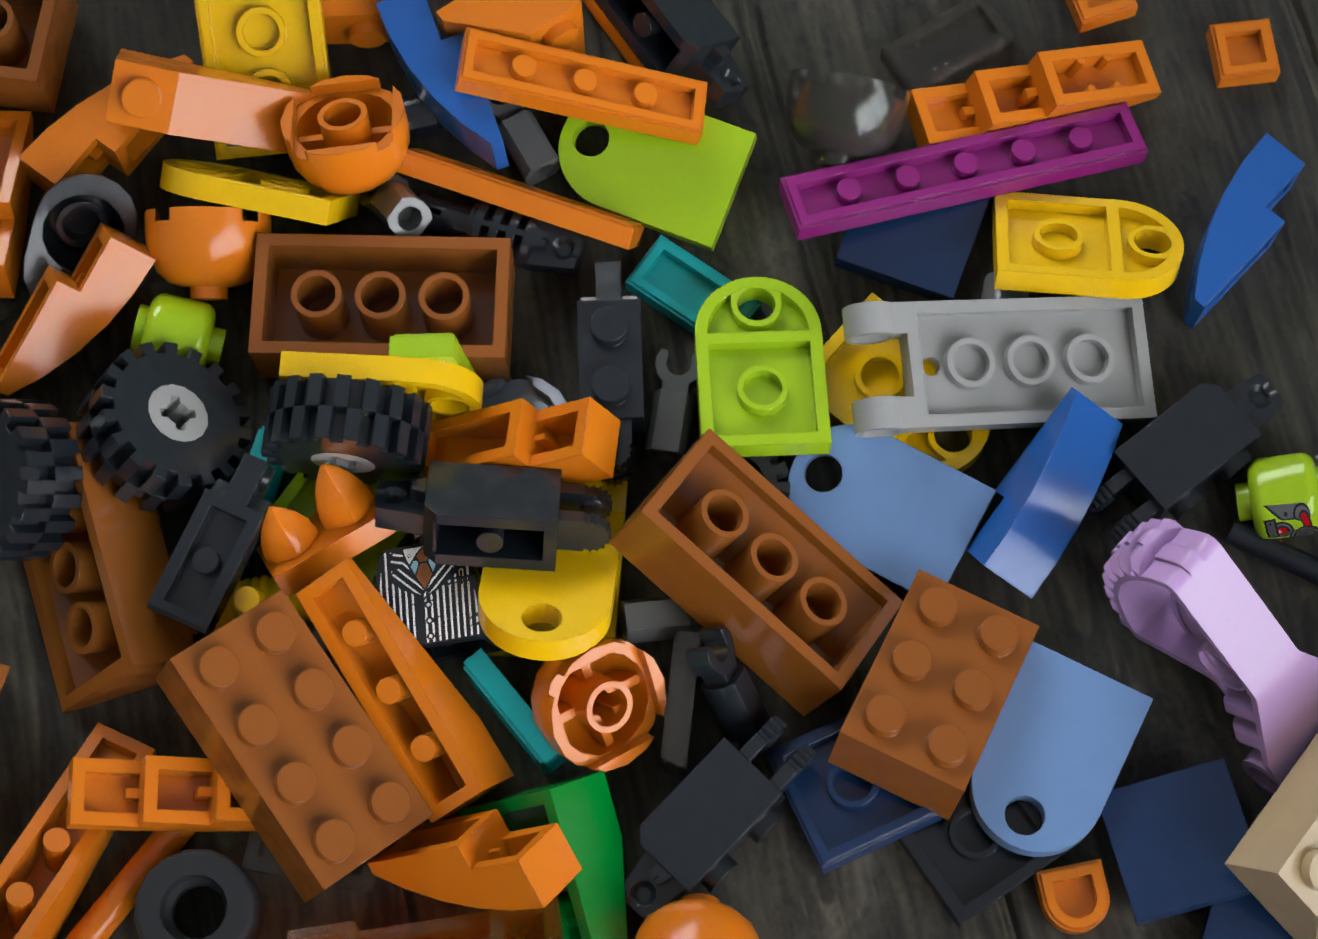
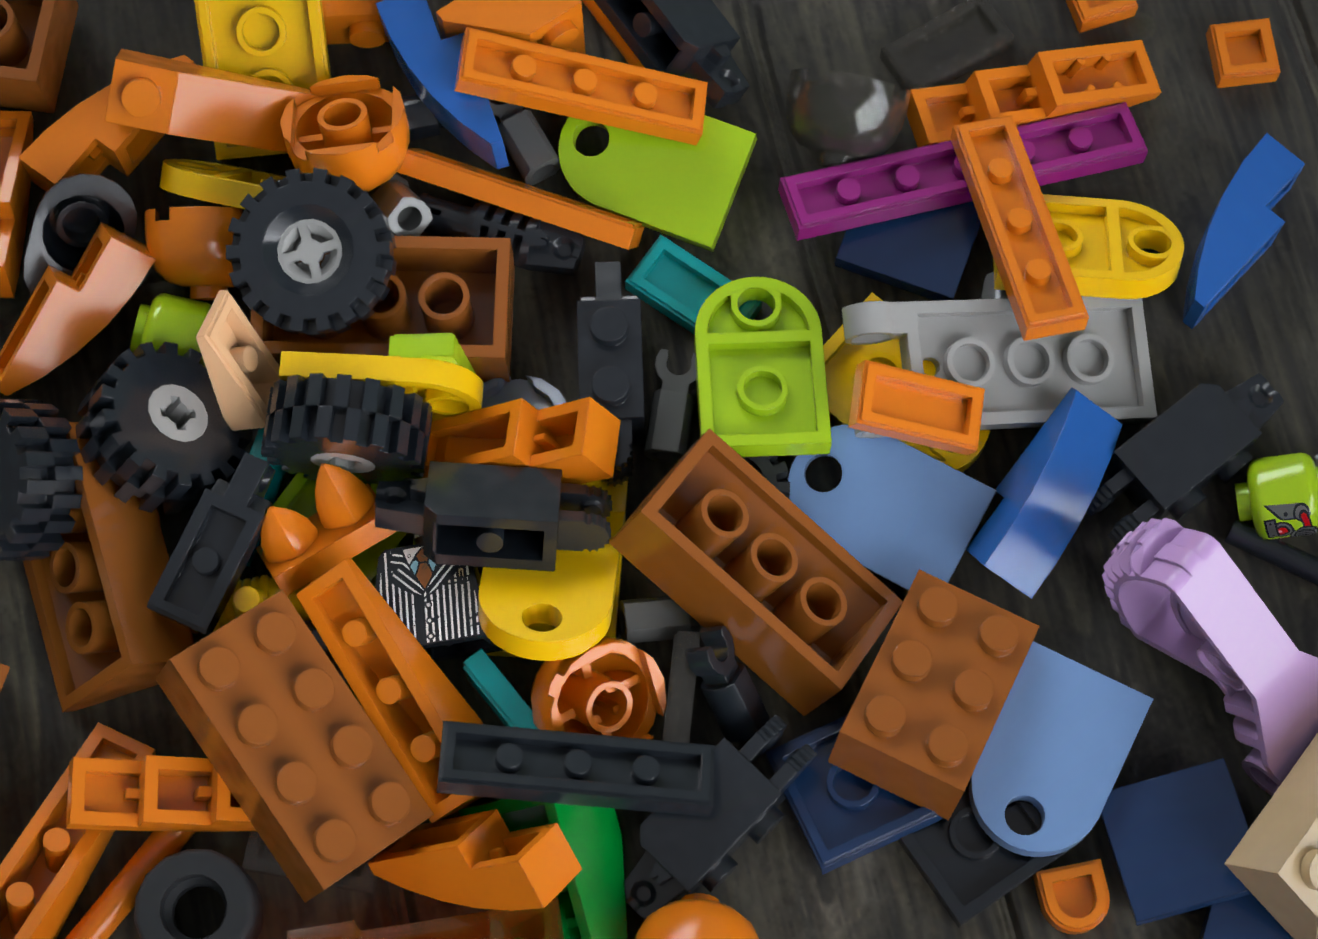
(237, 364): none -> light nougat slope
(301, 222): none -> black wheel
(576, 769): none -> black tile
(916, 407): none -> orange tile
(1019, 228): none -> orange tile

